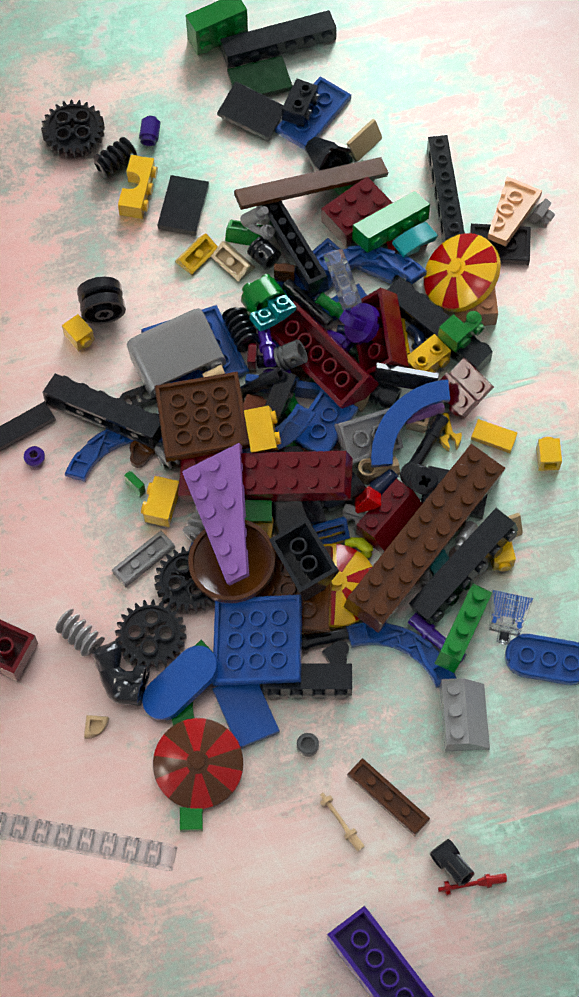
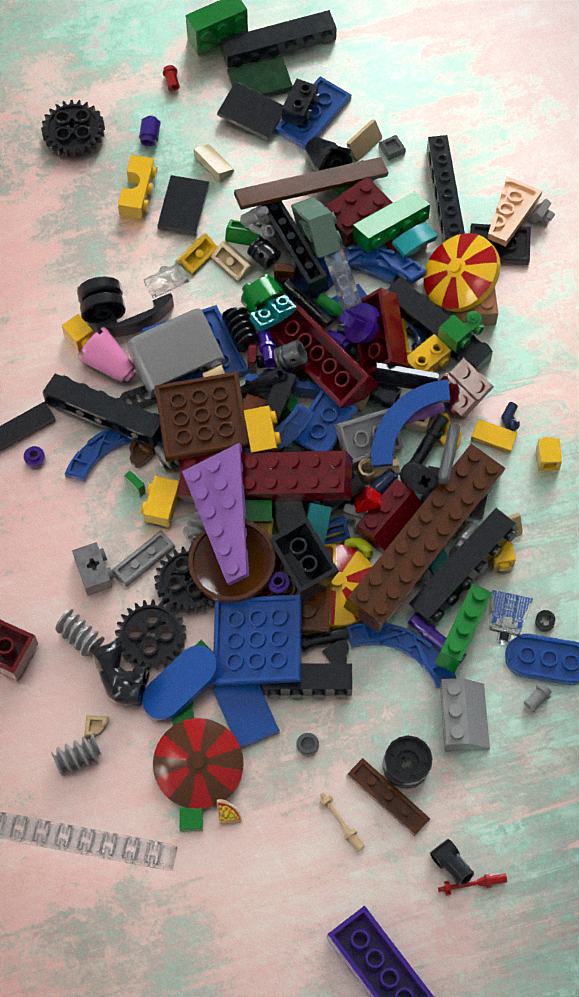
(76, 754): none -> light grey piece
(95, 580): none -> flat silver brick
(107, 357): none -> bright pink cone
(114, 155): black piece -> none
(134, 324): none -> black slope
(166, 280): none -> clear tile
(170, 73): none -> red pin
(213, 161): none -> tan slope
(227, 812): none -> tile
(281, 588): none -> dark purple plate
(317, 226): none -> sand green brick
(319, 519): none -> teal tile
(392, 147): none -> dark grey tile
(407, 749): none -> black wheel
(448, 454): none -> dark grey axle
(508, 417): none -> dark blue arm
(537, 697): none -> light grey pin
(548, 614): none -> black bush

